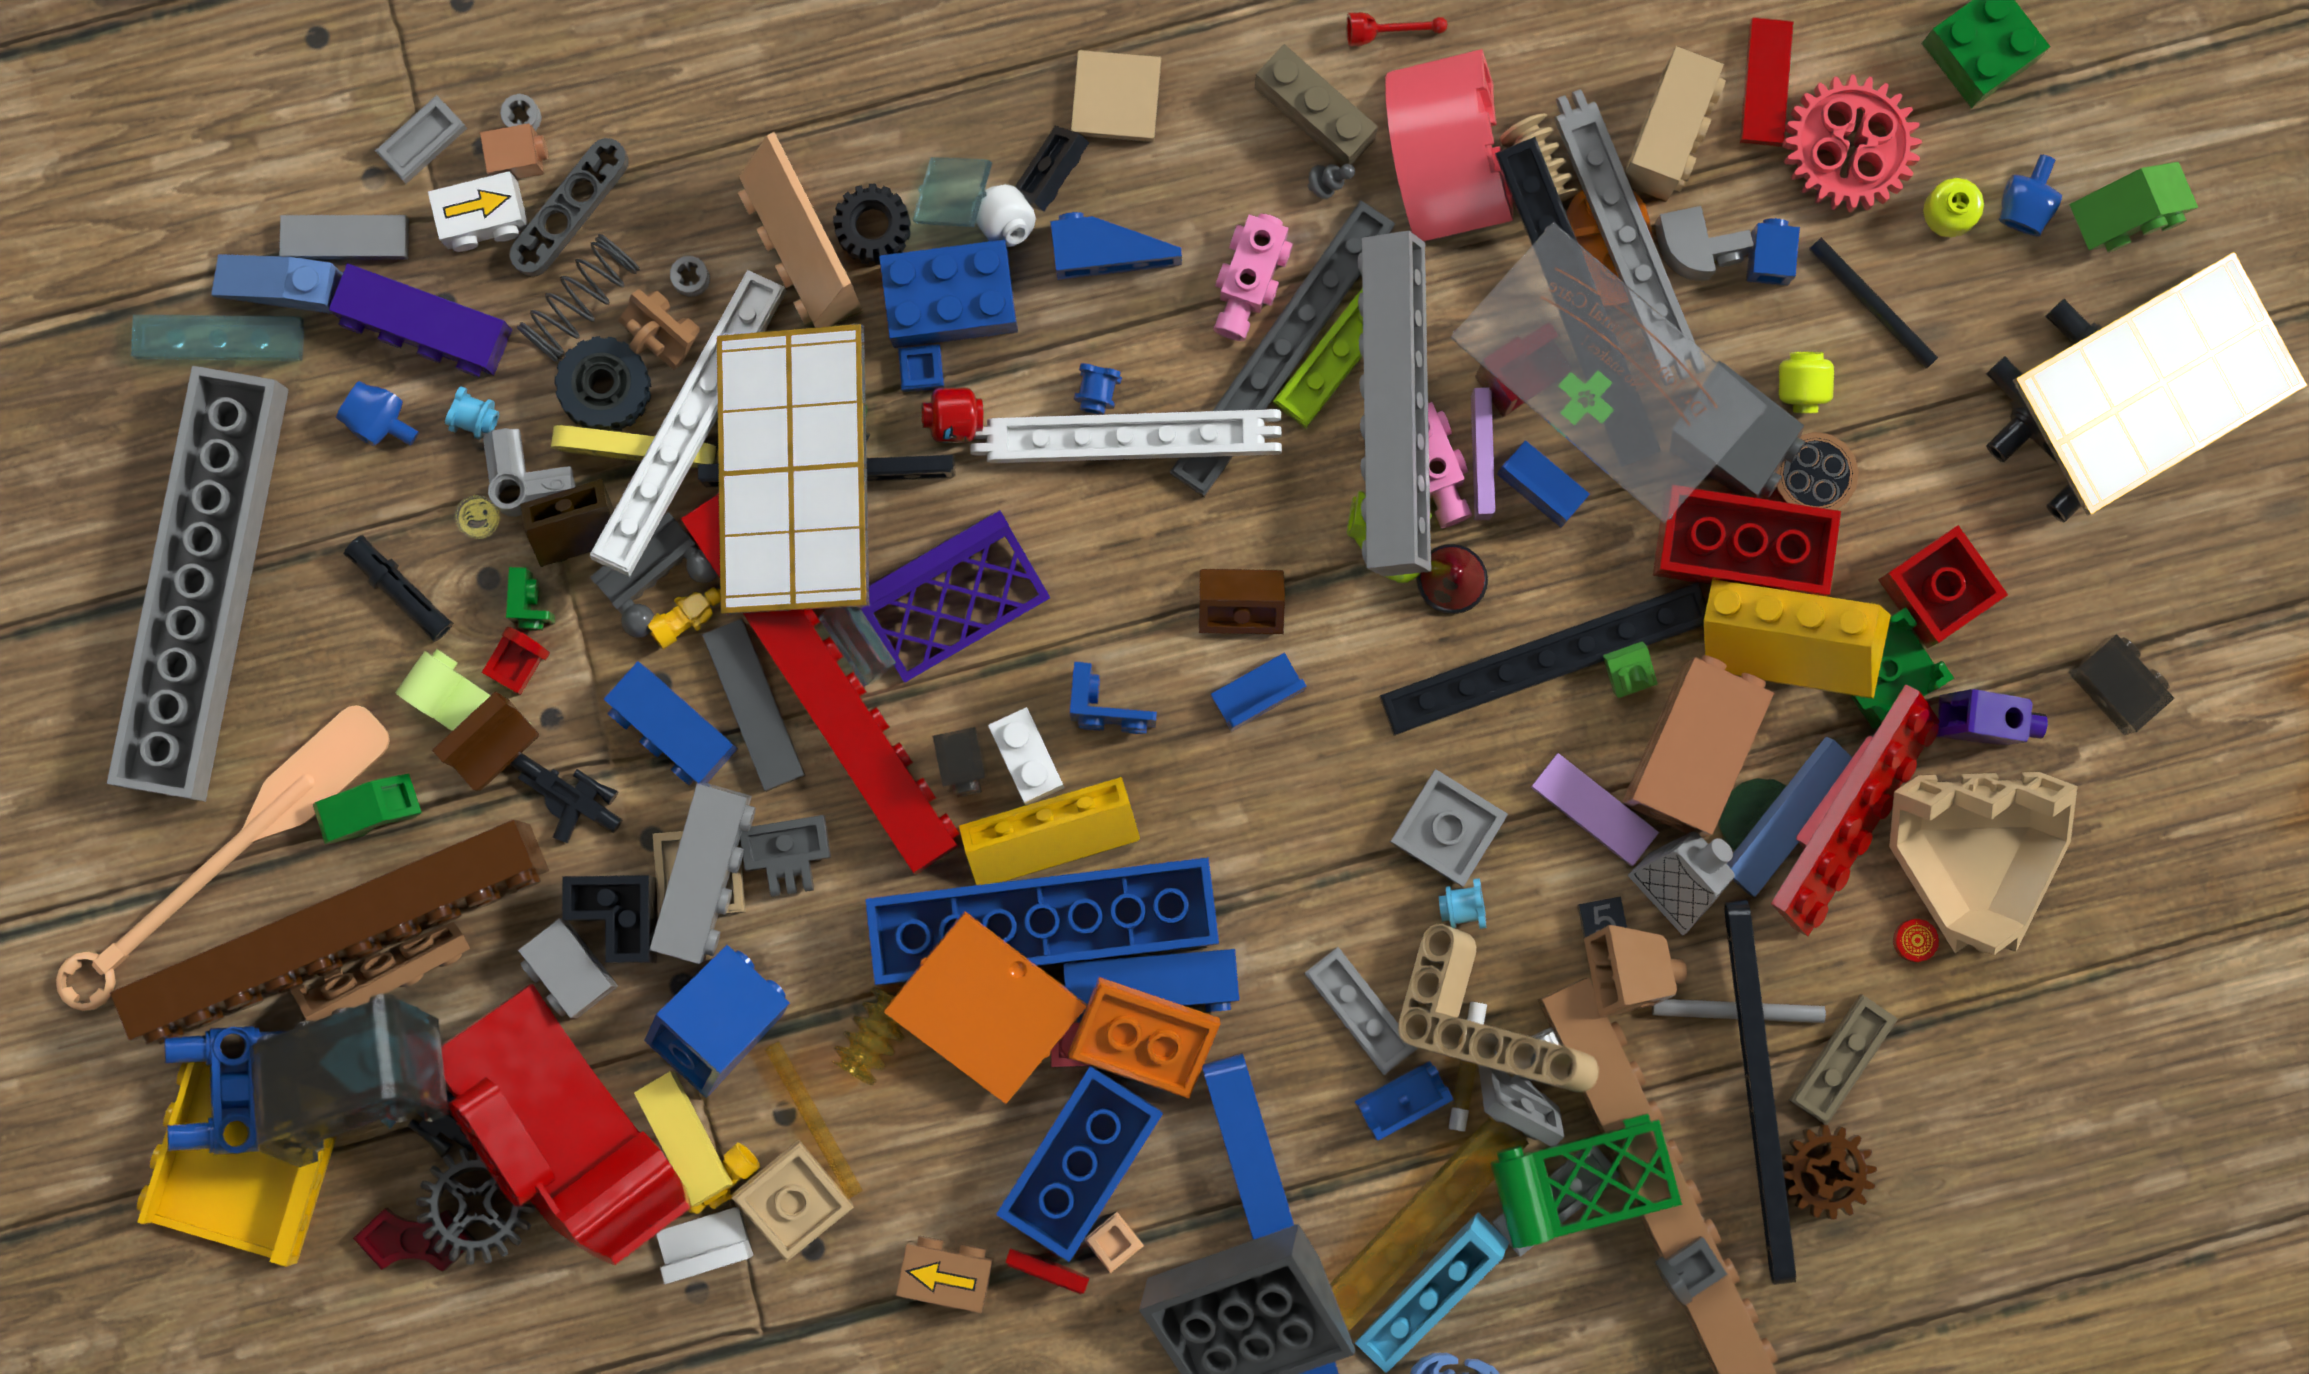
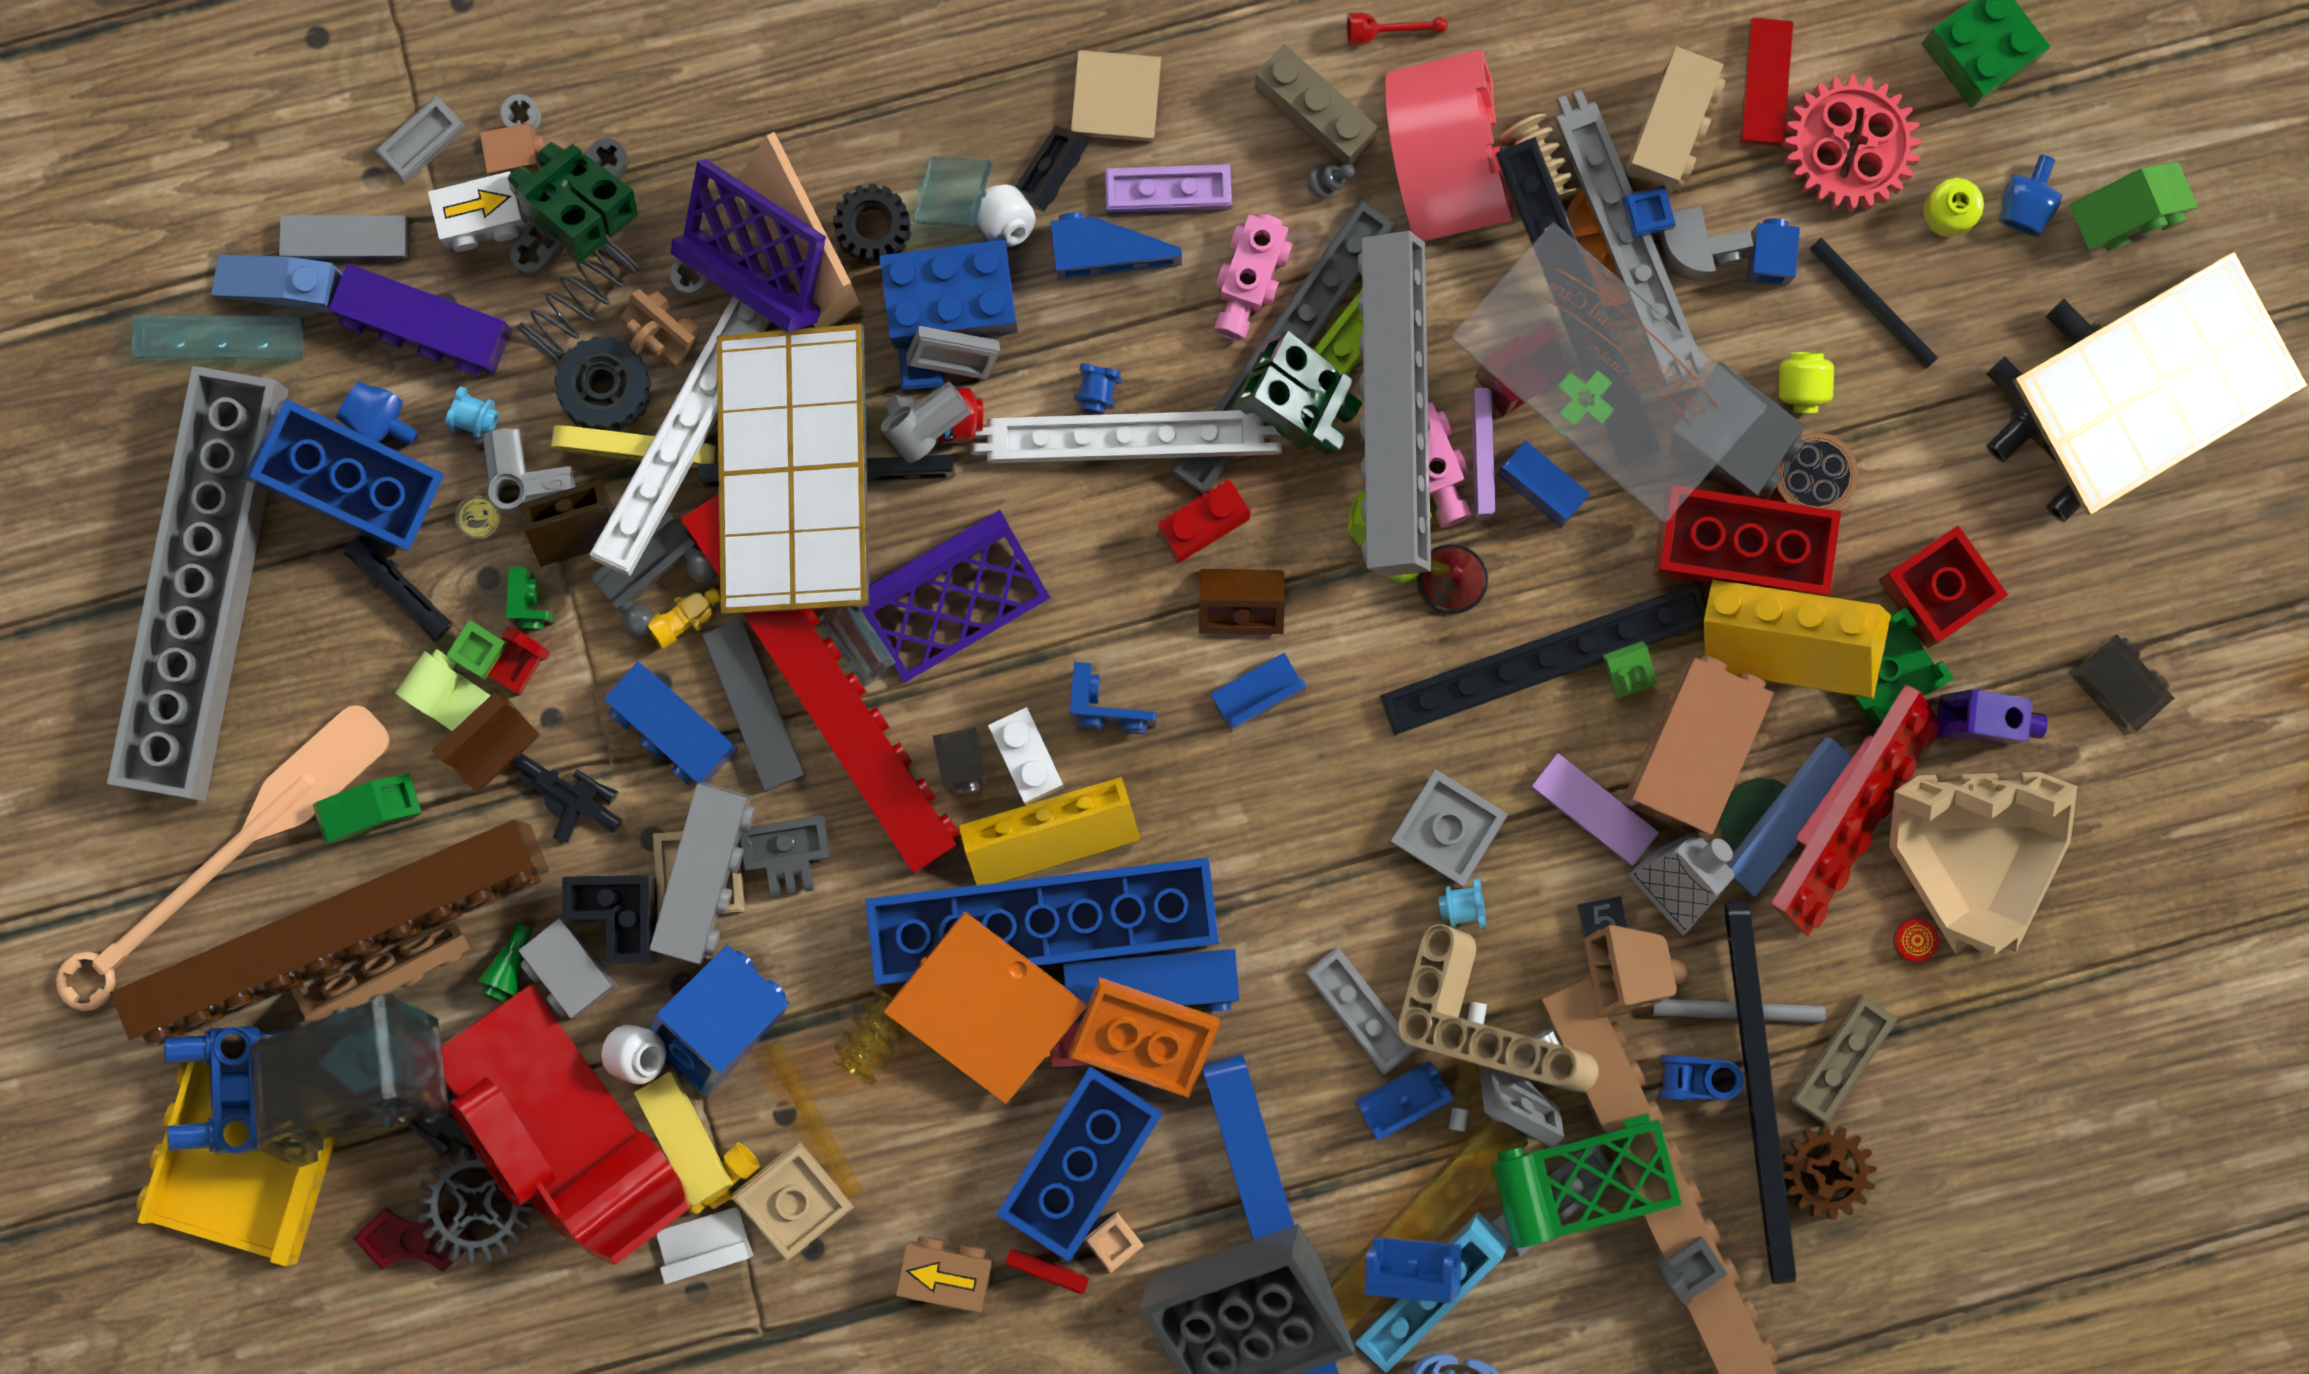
(343, 475): none -> blue brick
(477, 649): none -> bright green tile
(503, 973): none -> green cone
(573, 199): none -> dark green hips
(633, 1054): none -> white head
(743, 274): none -> dark purple fence
(915, 426): none -> light grey piece
(952, 352): none -> light grey tile
(1168, 188): none -> lavender tile
(1203, 521): none -> red brick
(1299, 394): none -> hips
(1413, 1269): none -> blue hinge
(1648, 212): none -> blue tile
(1696, 1078): none -> blue piece

